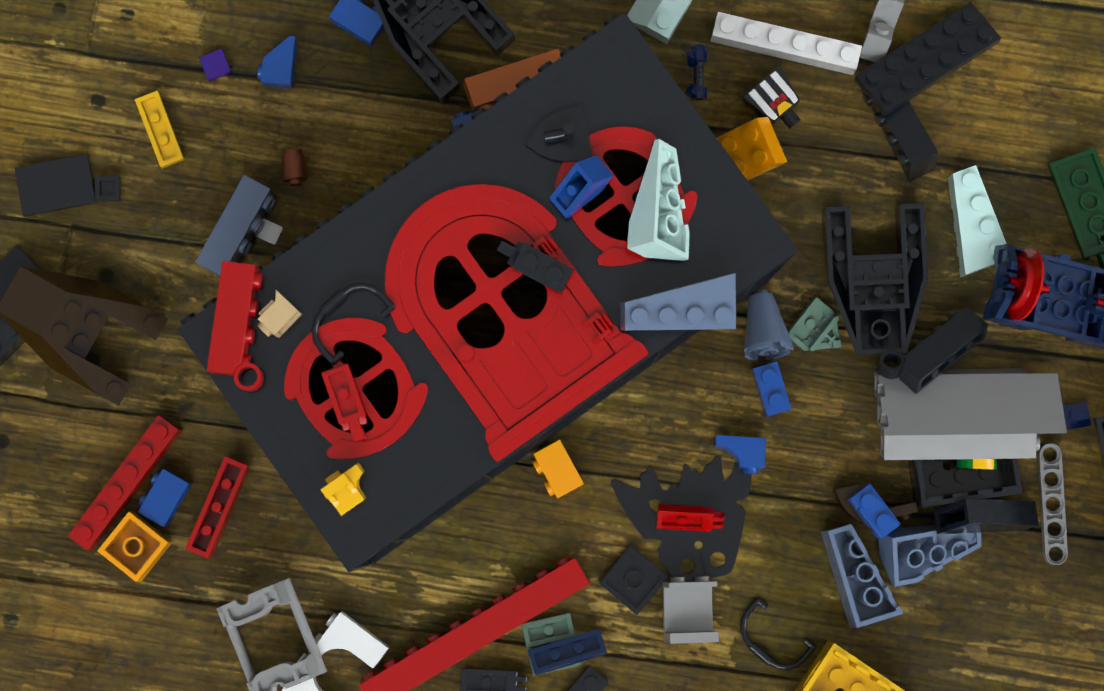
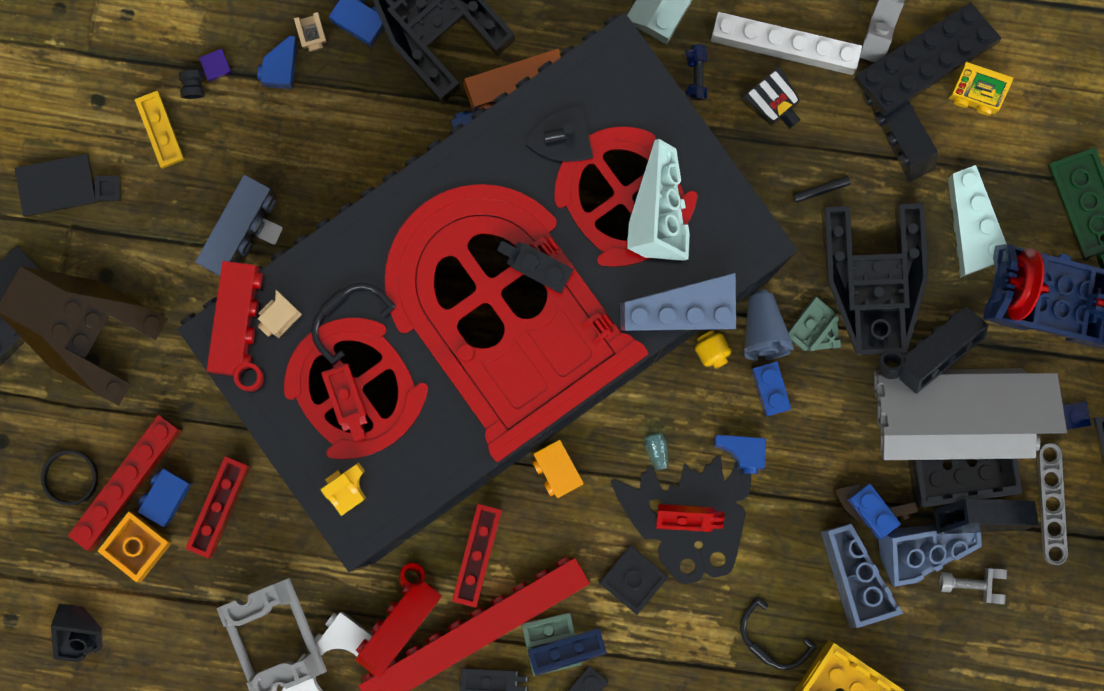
(44, 477): none -> black tyre
(74, 633): none -> black slope
(192, 84): none -> black wheel
(294, 167): copper brick -> none
(311, 32): none -> tan window
(400, 624): none -> red hinge
(477, 555): none -> red brick
(581, 185): blue slope -> none
(657, 450): none -> clear light blue cone
(688, 610): light grey panel -> none
(713, 349): none -> yellow head
(753, 147): light orange brick -> none
(821, 189): none -> black piece
(948, 582): none -> light grey bar
(977, 463): piece -> none
(980, 89): none -> yellow slope

